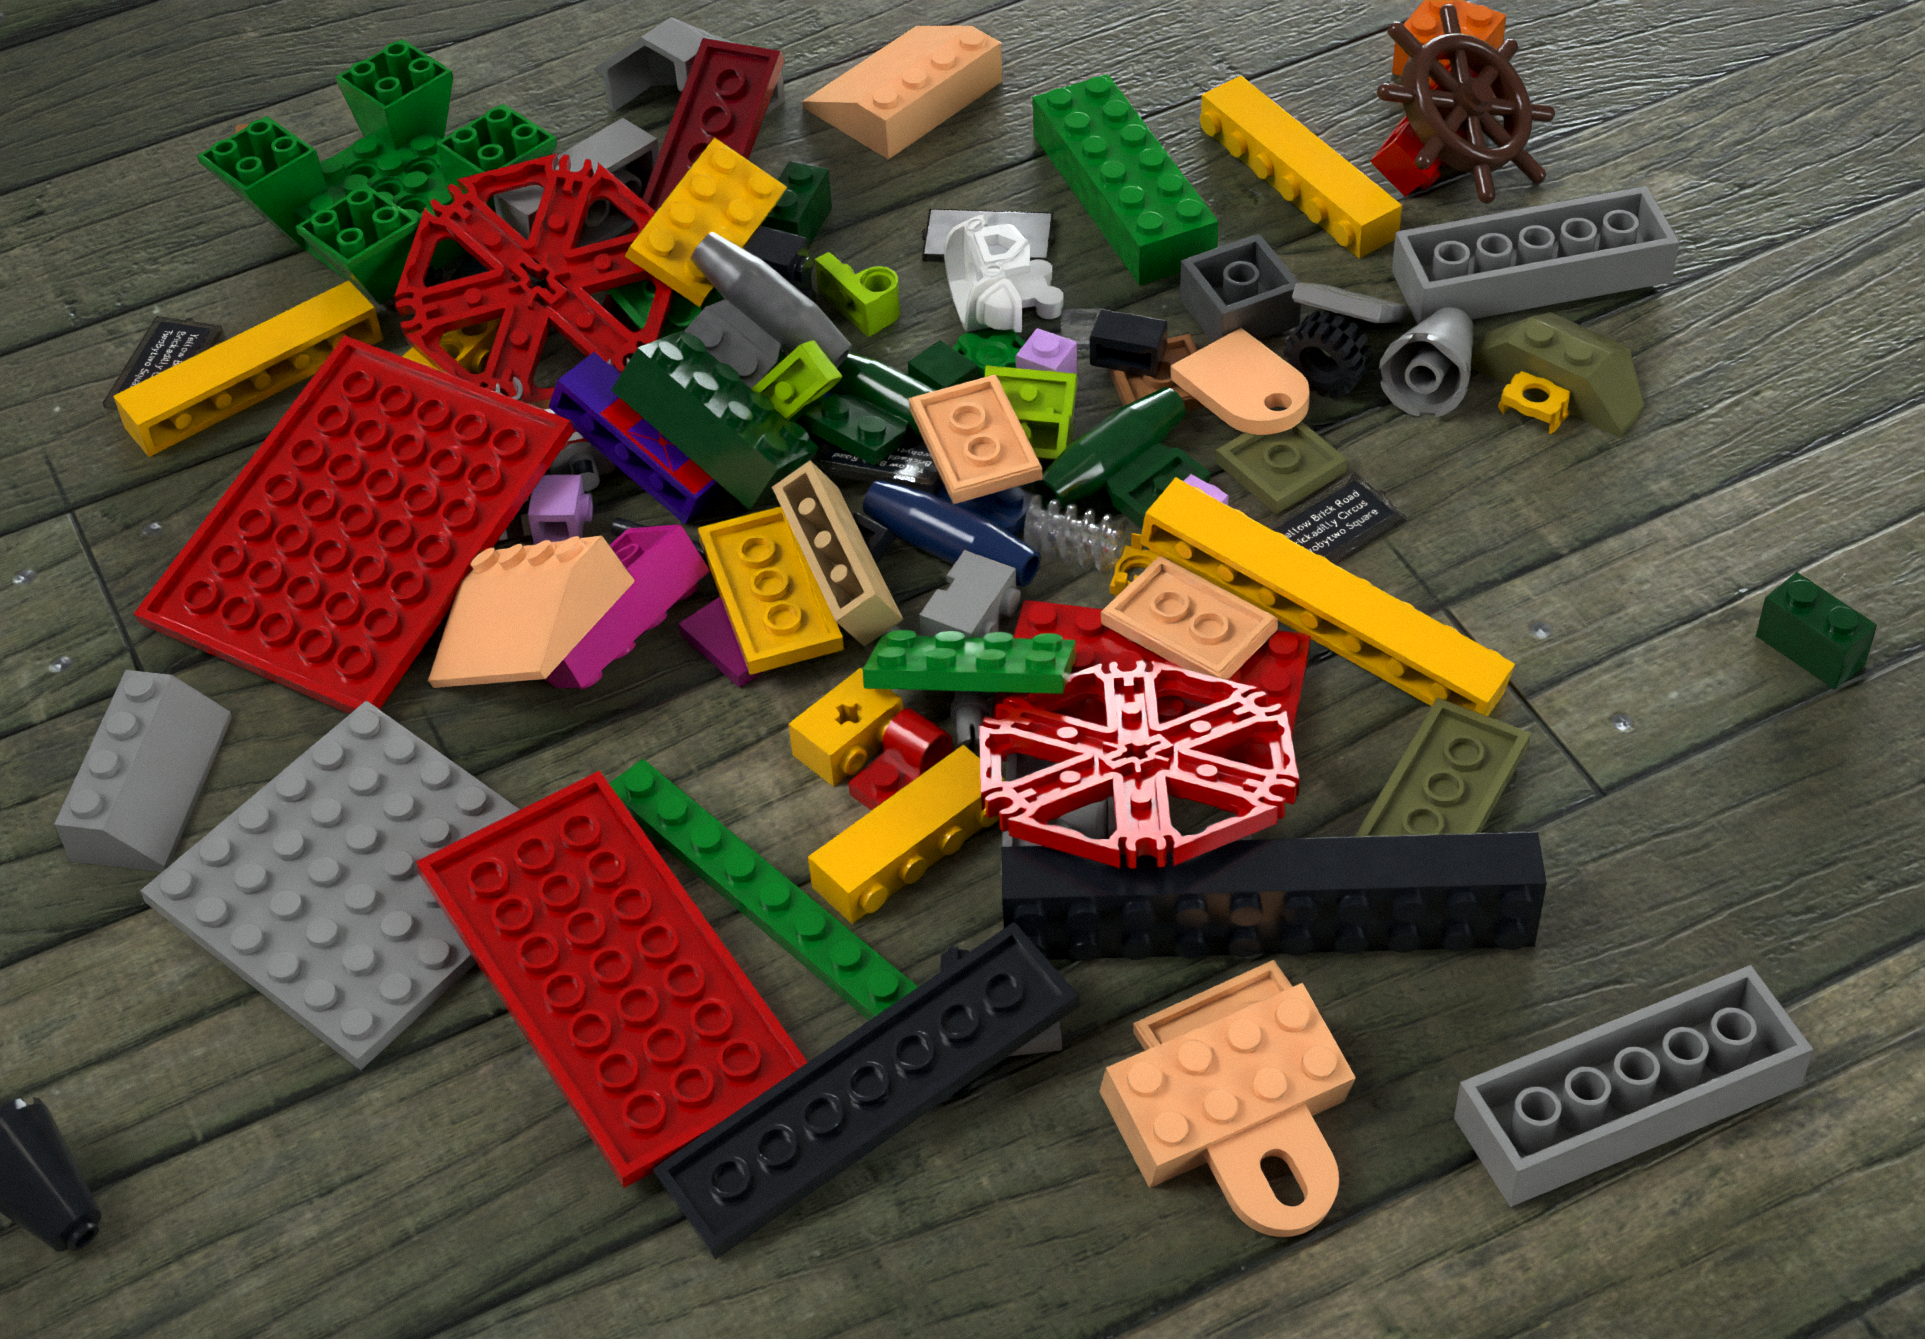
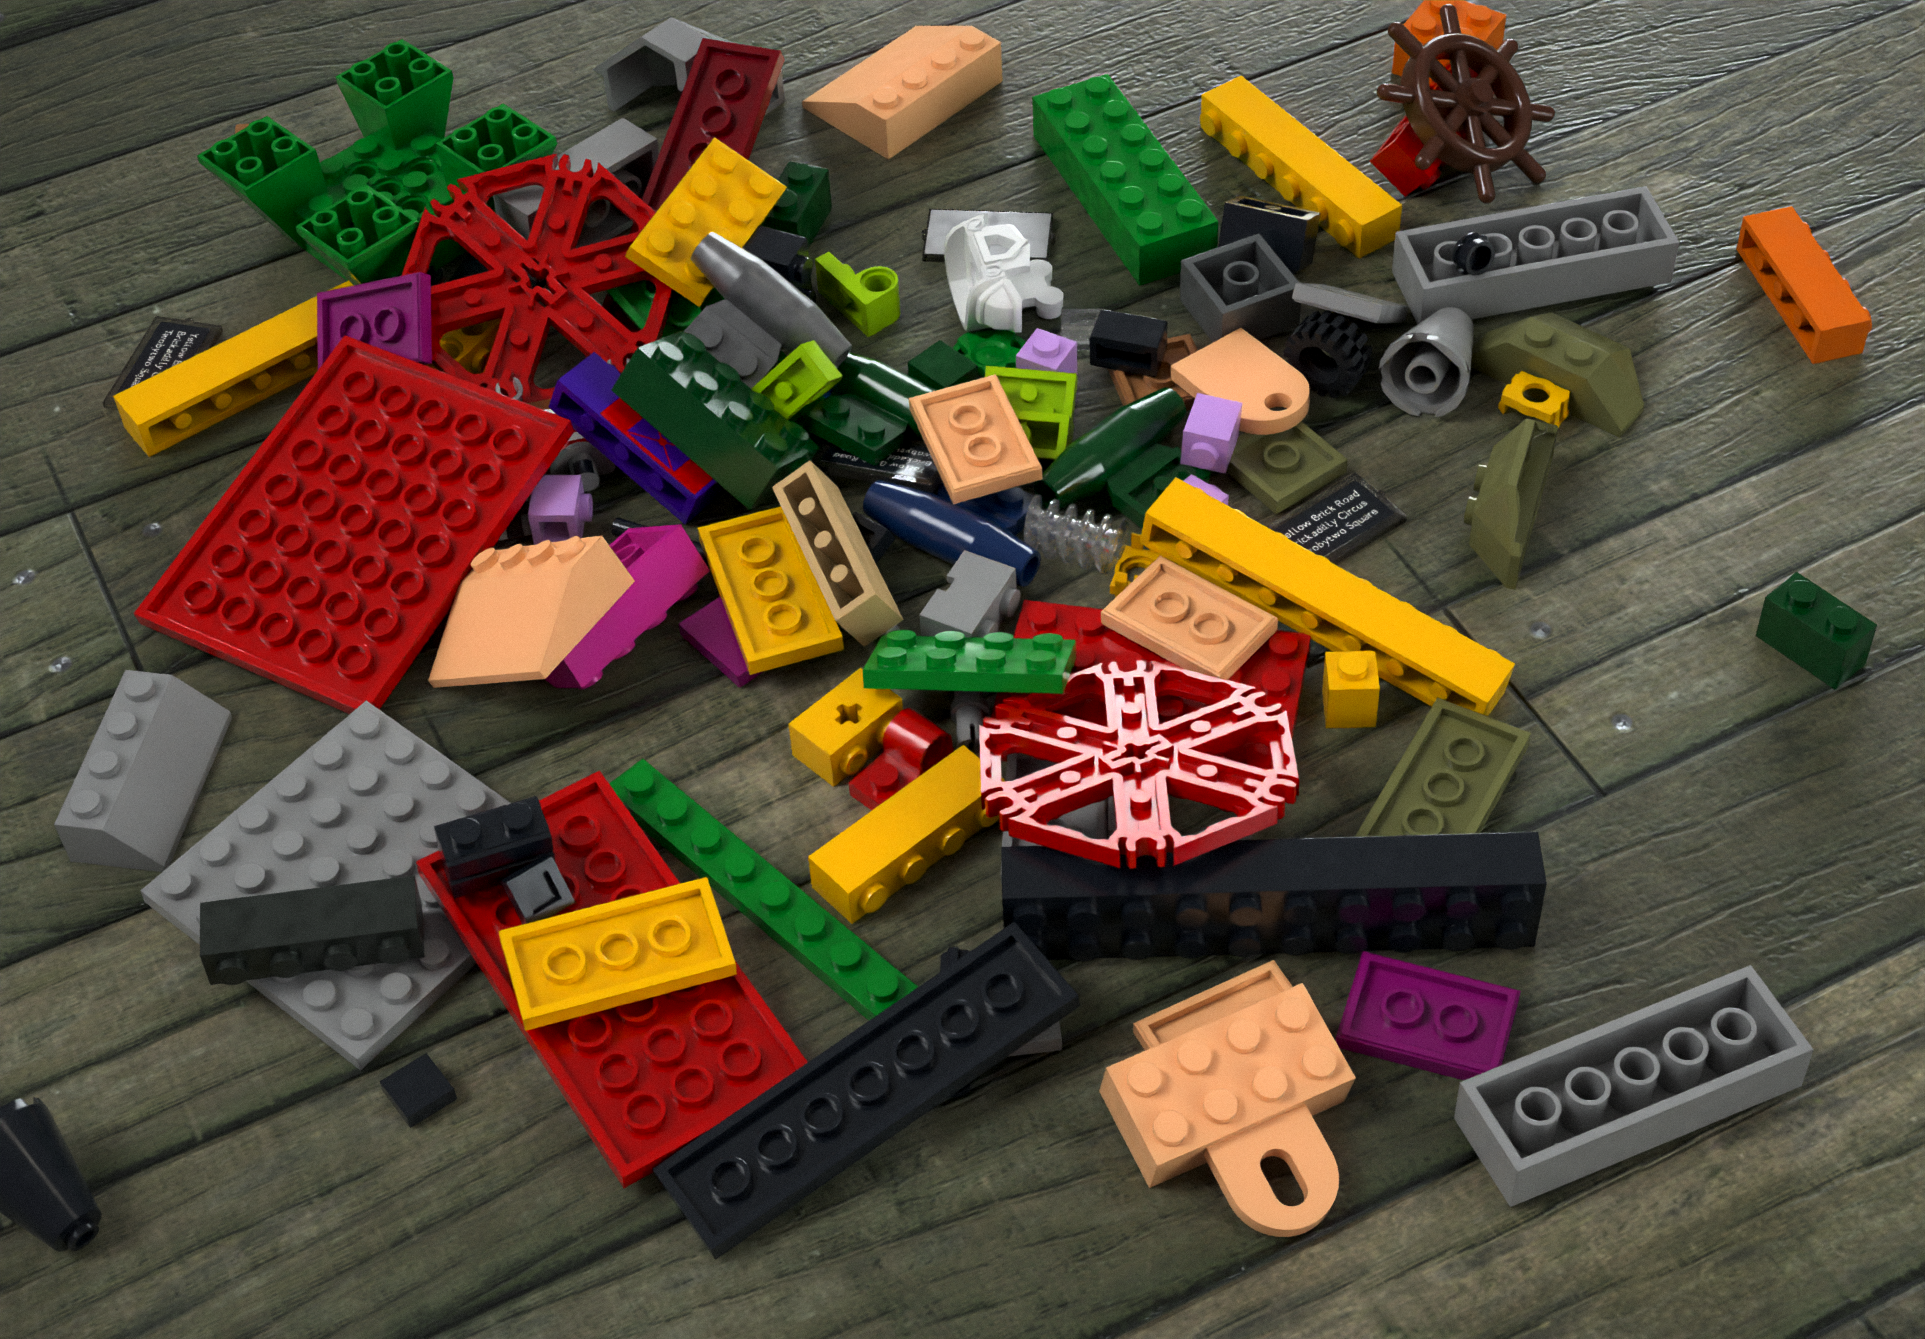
(311, 930): none -> pearl dark grey brick
(381, 313): none -> magenta tile
(418, 1090): none -> black tile
(492, 845): none -> black brick
(537, 890): none -> black plate
(616, 953): none -> yellow plate
(1211, 433): none -> lavender brick
(1285, 228): none -> black brick
(1350, 689): none -> yellow brick
(1427, 1018): none -> magenta tile
(1473, 254): none -> black plate
(1510, 498): none -> olive wedge
(1803, 285): none -> orange brick

